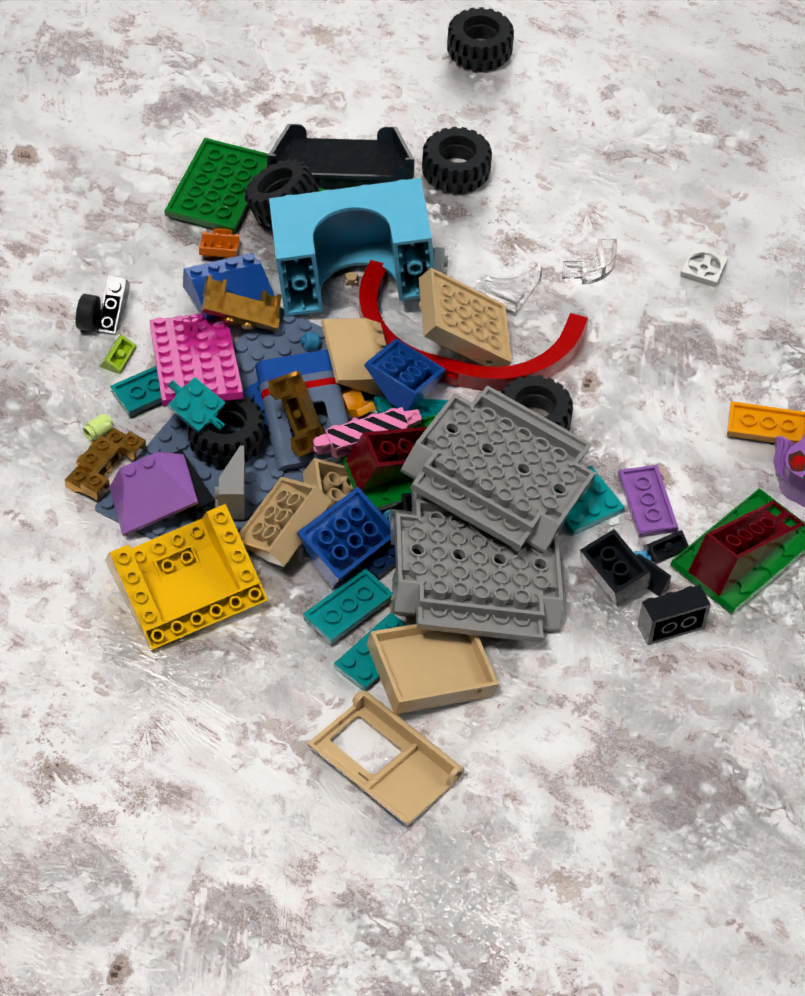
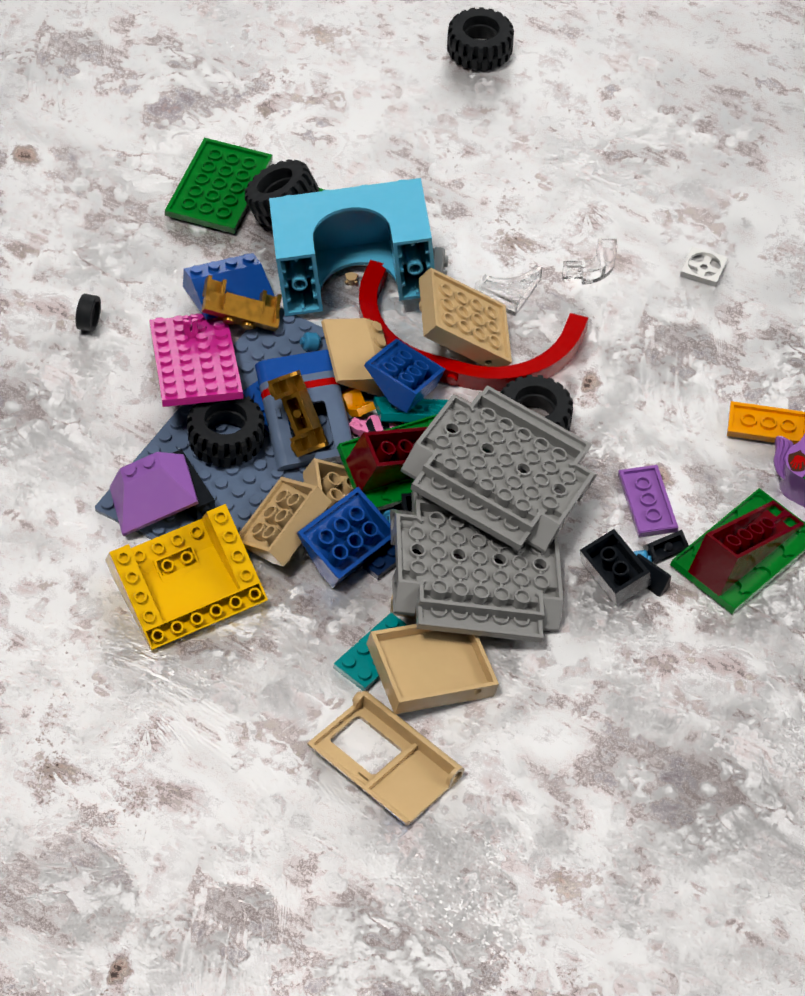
(98, 427): yellowish green brick -> none
(99, 461): pearl gold bracket -> none
(113, 304): slope -> none
(118, 354): lime slope -> none
(138, 392): teal plate -> none
(196, 405): teal plate -> none
(219, 243): orange slope -> none
(232, 486): light grey slope -> none
(343, 438): bright pink hinge -> none
(346, 161): black windscreen -> none
(348, 606): teal plate -> none
(456, 176): black tyre -> none
(594, 508): teal plate -> none
(673, 614): black brick -> none

